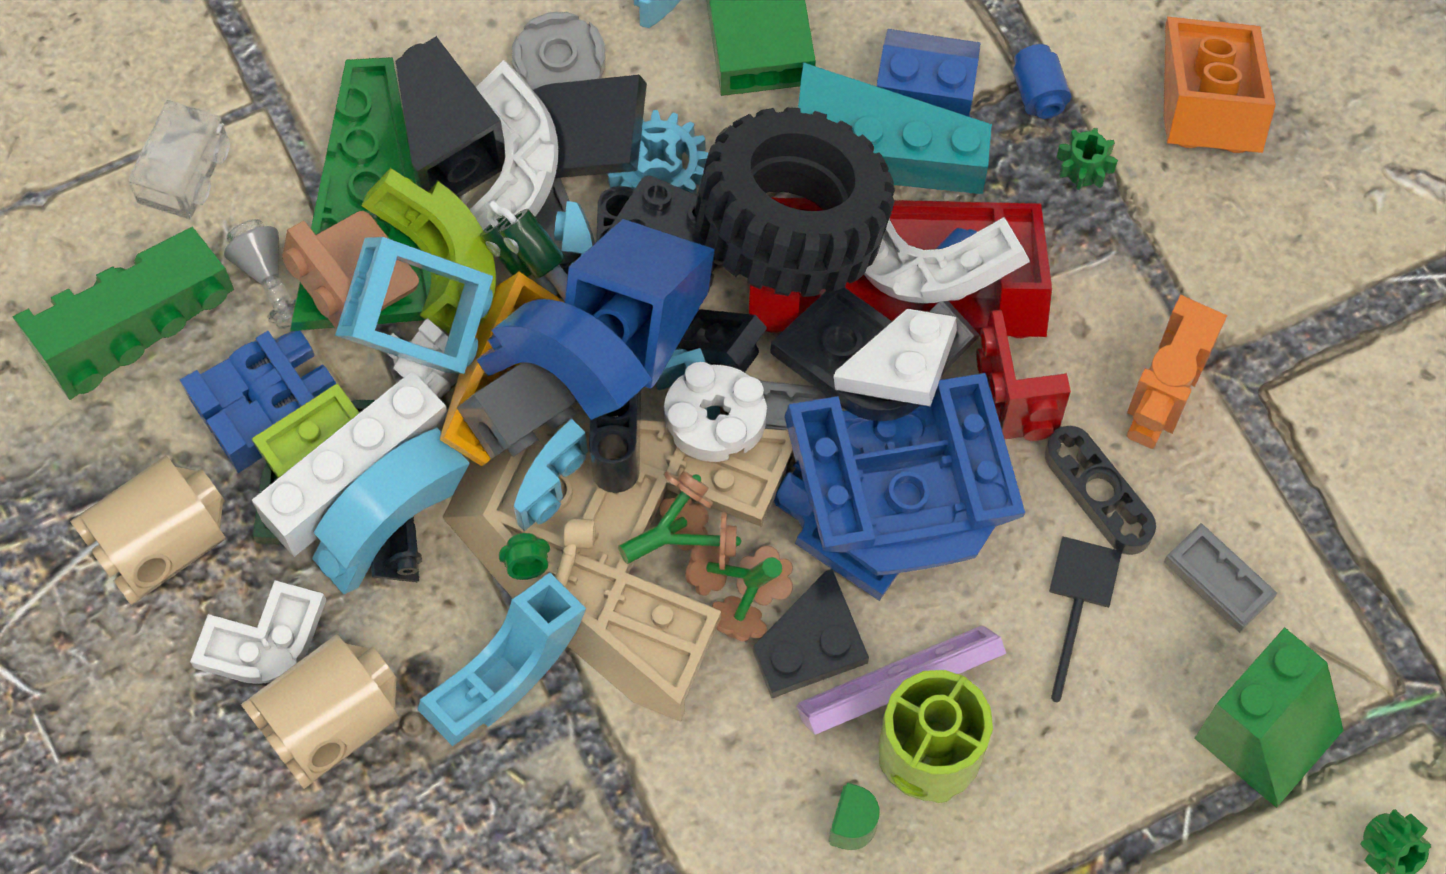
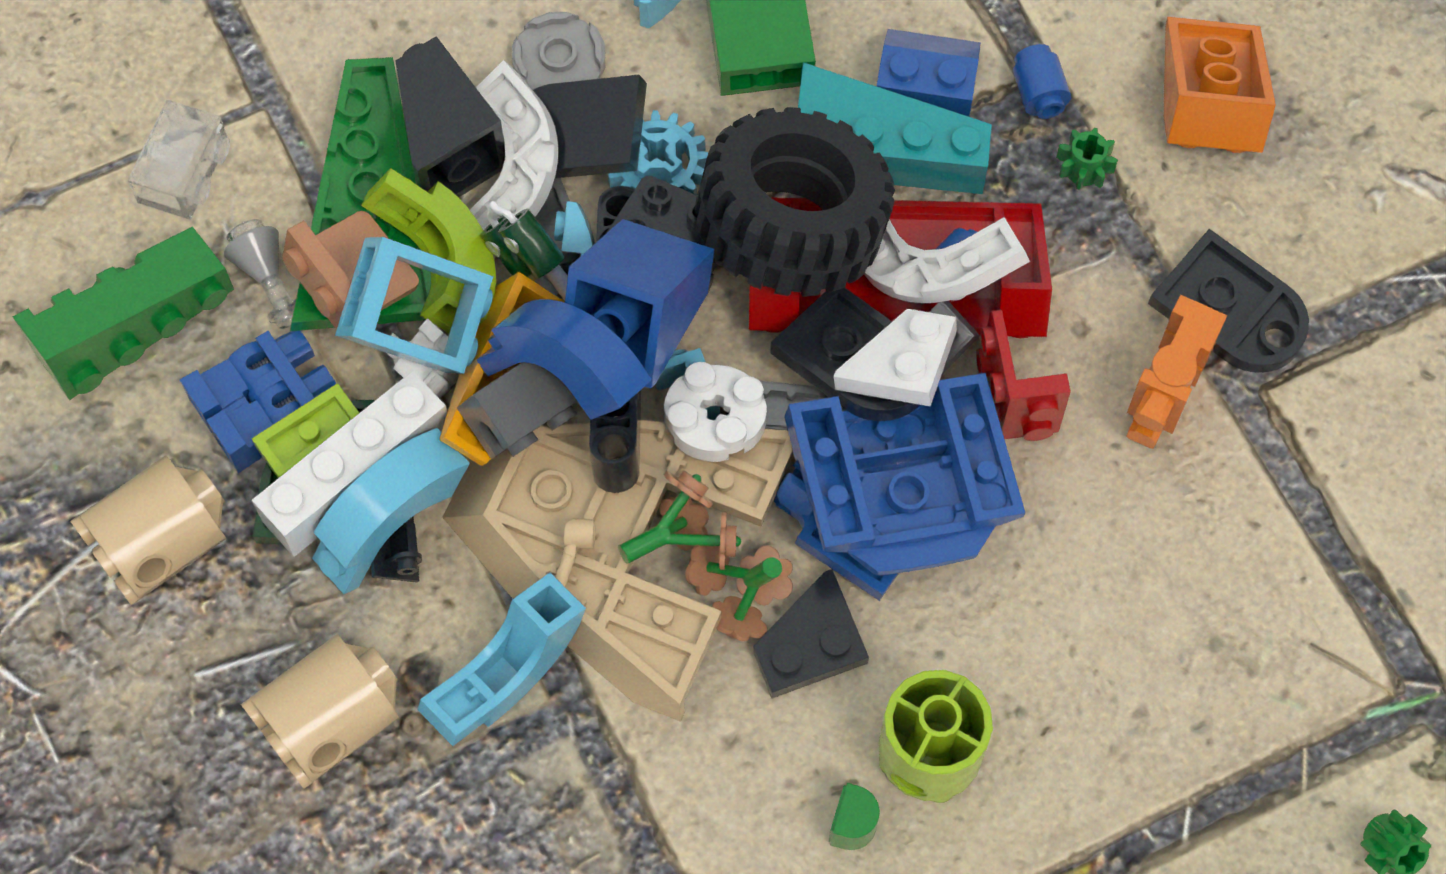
(264, 651): white plate -> none
(525, 556): green plate -> none
(541, 488): medium azure slope -> none
(724, 337): black slope -> none
(876, 687): lavender tile -> none
(1087, 575): black piece -> none
(1134, 508): black beam -> none
(1220, 577): flat silver plate -> none
(1245, 292): none -> black tile
(1275, 718): green slope -> none

